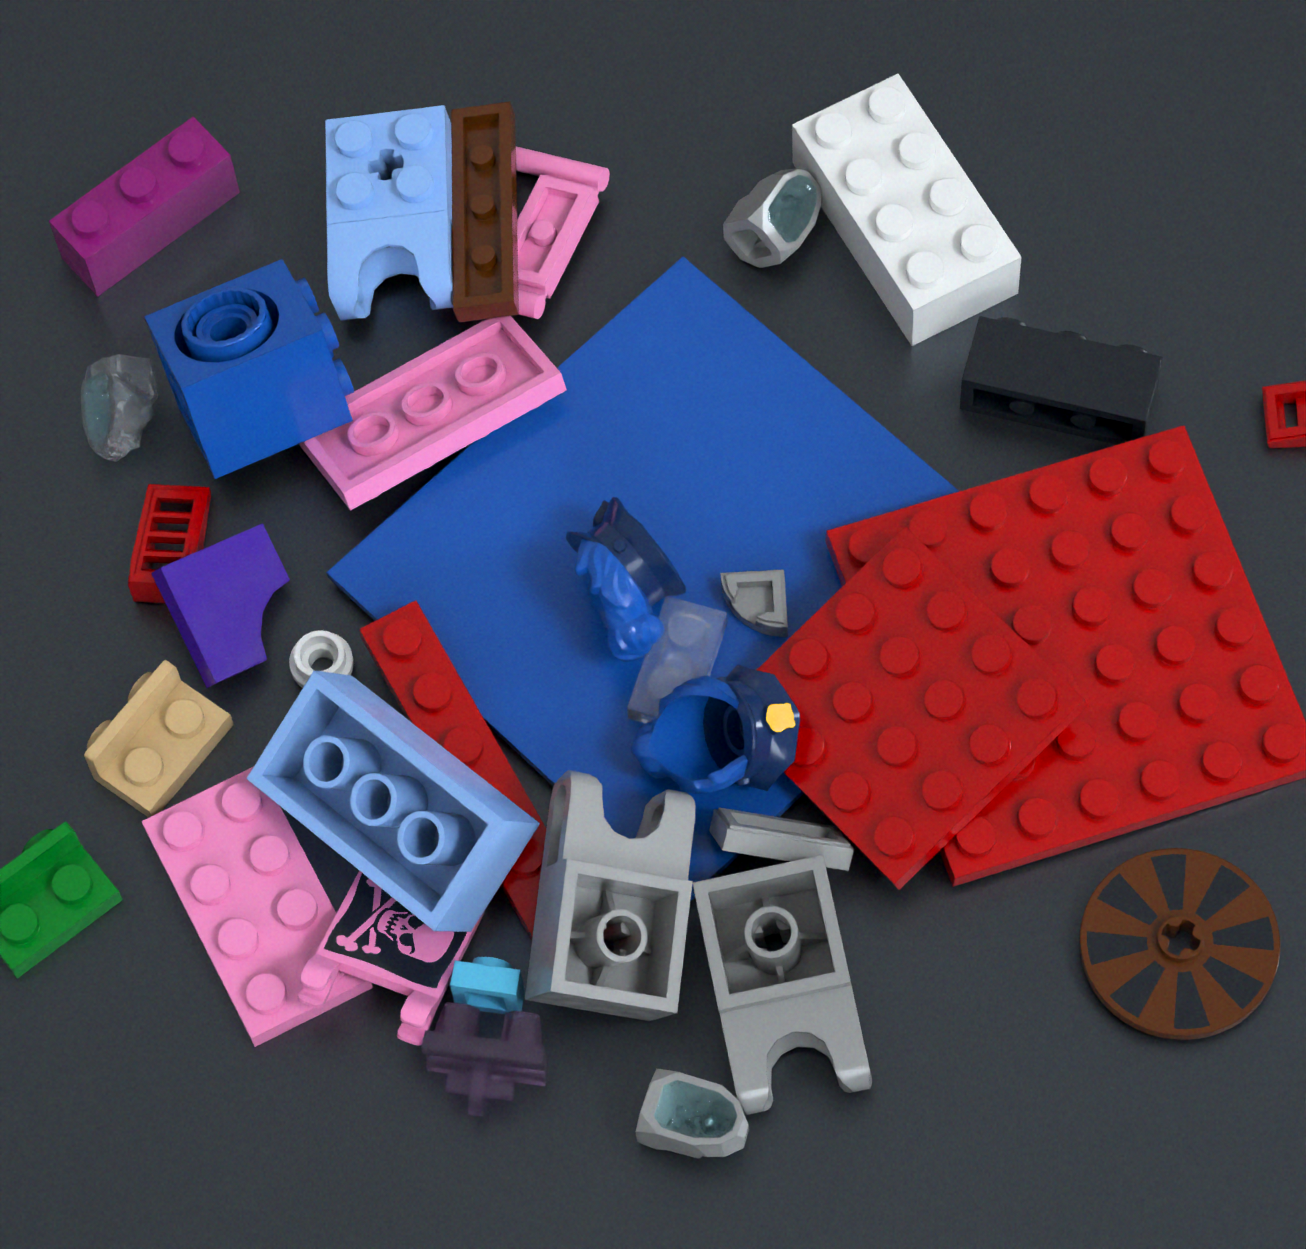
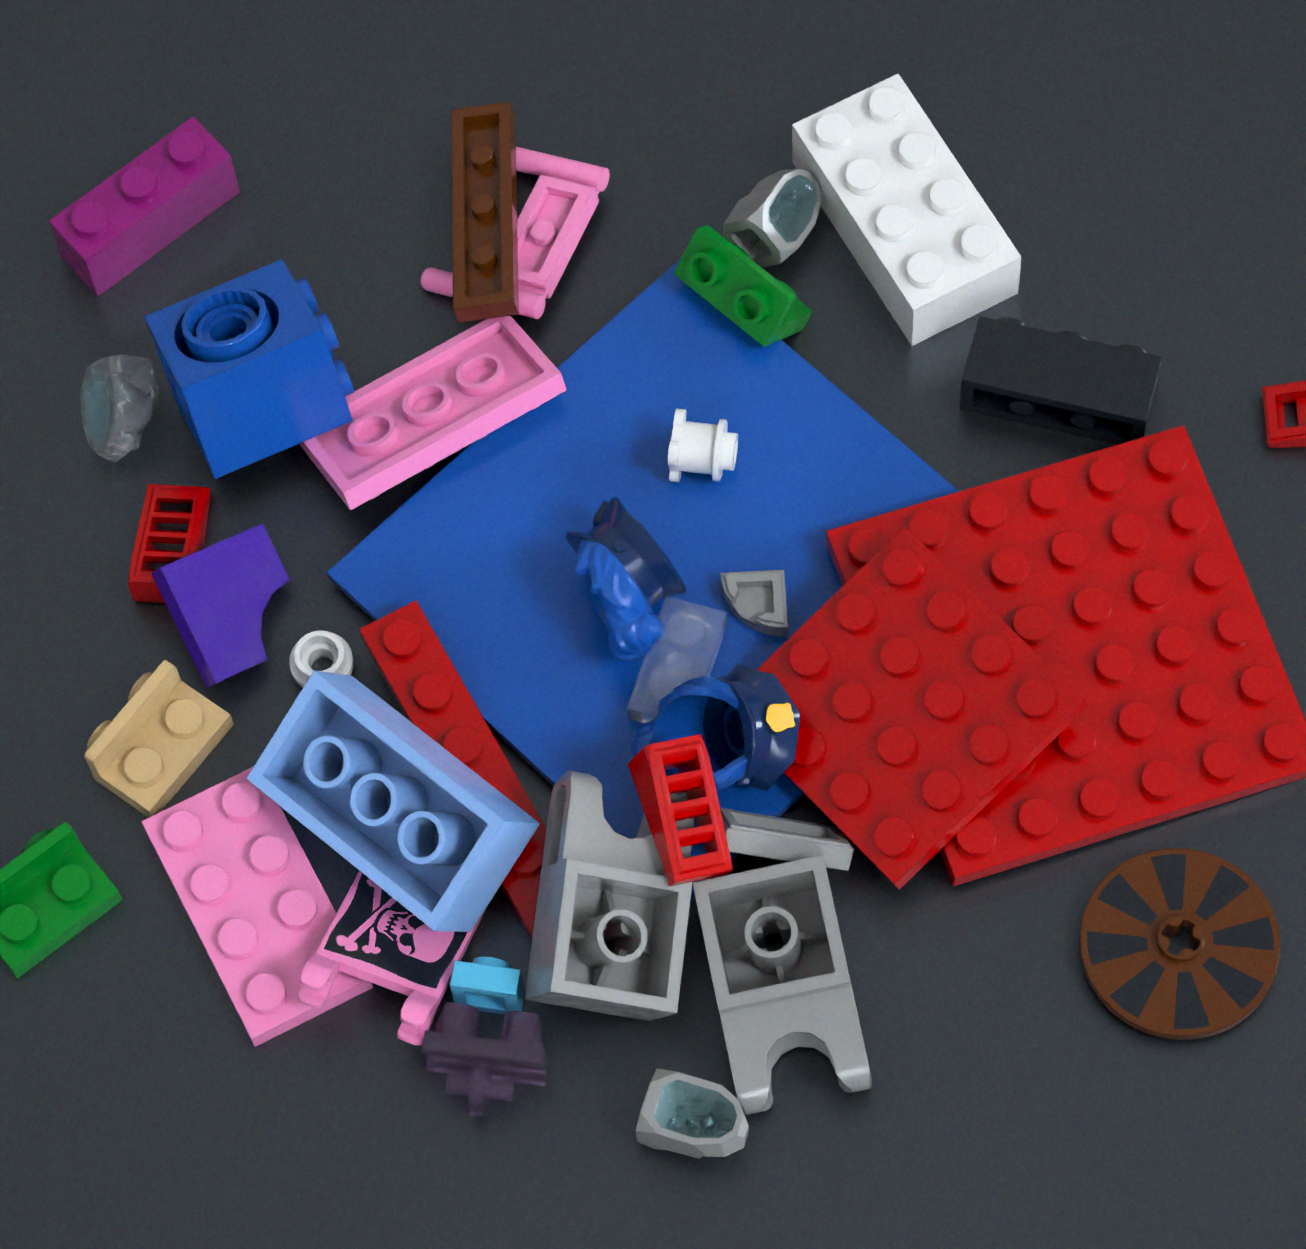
(388, 205): light blue brick -> none
(697, 780): none -> red slope
(700, 448): none -> white brick
(741, 288): none -> green bracket

